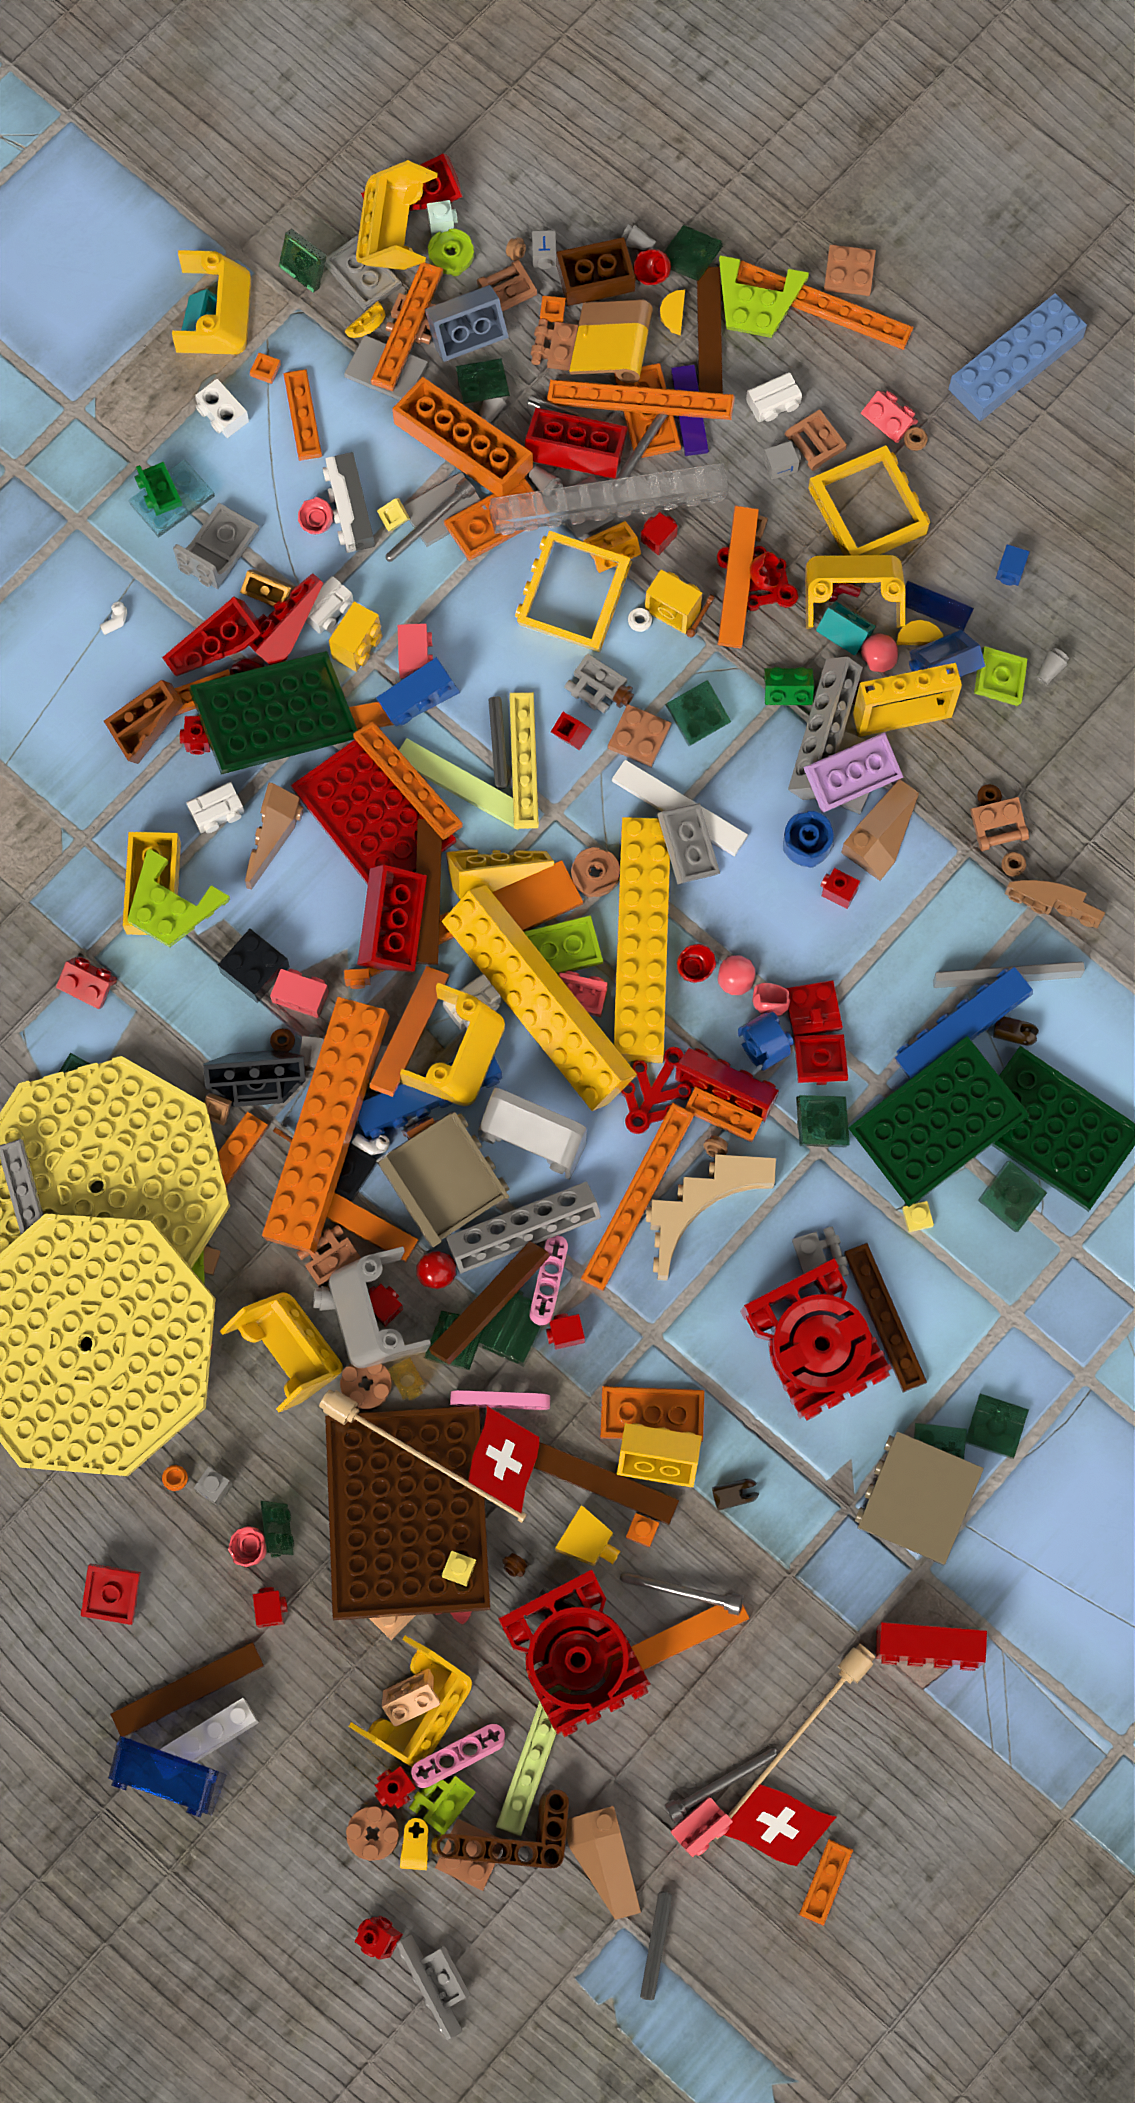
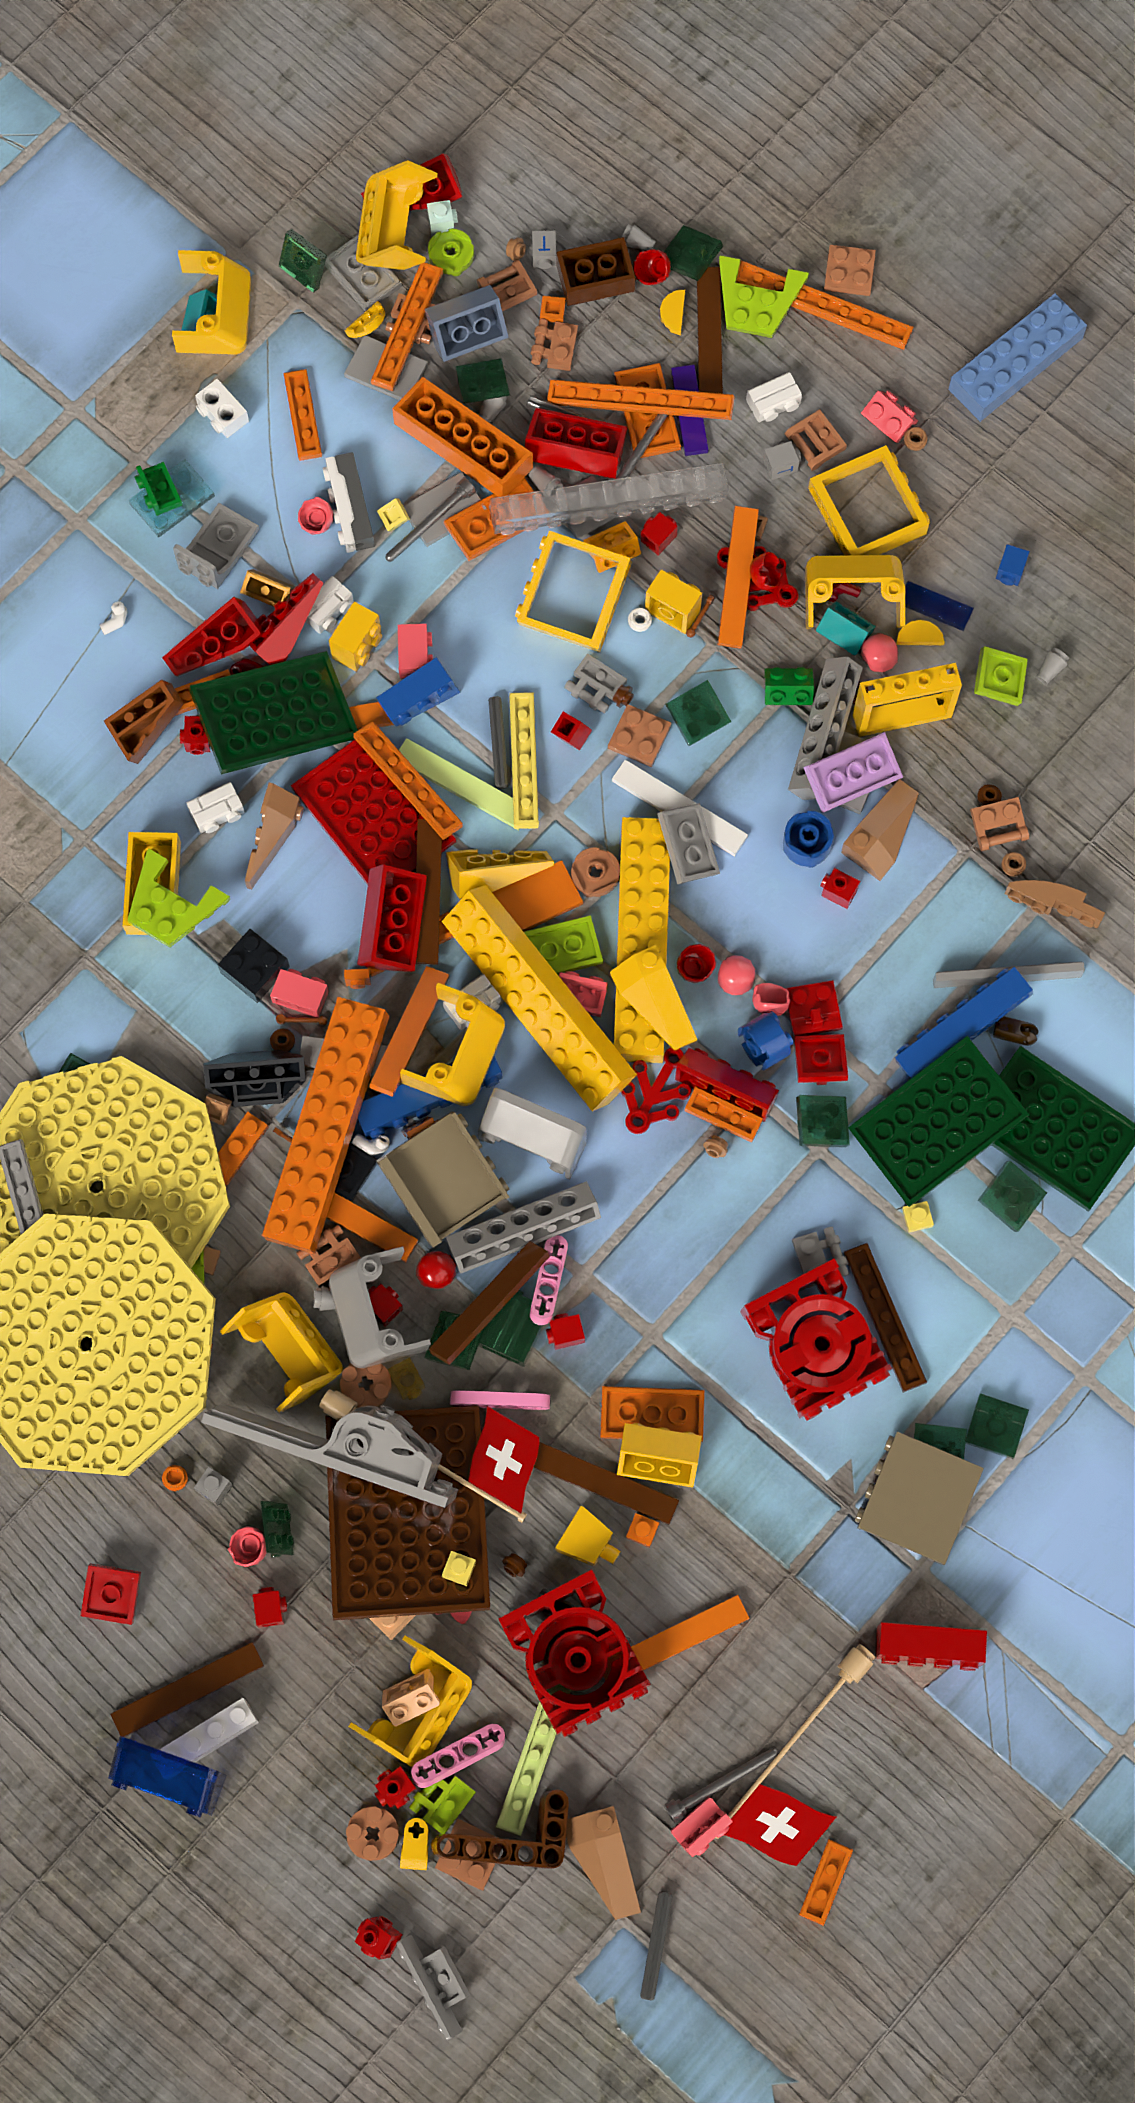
(86, 981): bracket -> none
(265, 368): orange plate -> none
(281, 1019): none -> dark orange hinge
(380, 1459): none -> light grey piece
(612, 338): yellow door -> none
(637, 1197): orange tile -> none
(650, 990): none -> yellow wedge
(729, 1175): tan arch -> none
(730, 1494): dark brown piece -> none
(732, 1603): flat silver piece -> none
(953, 648): blue window -> none

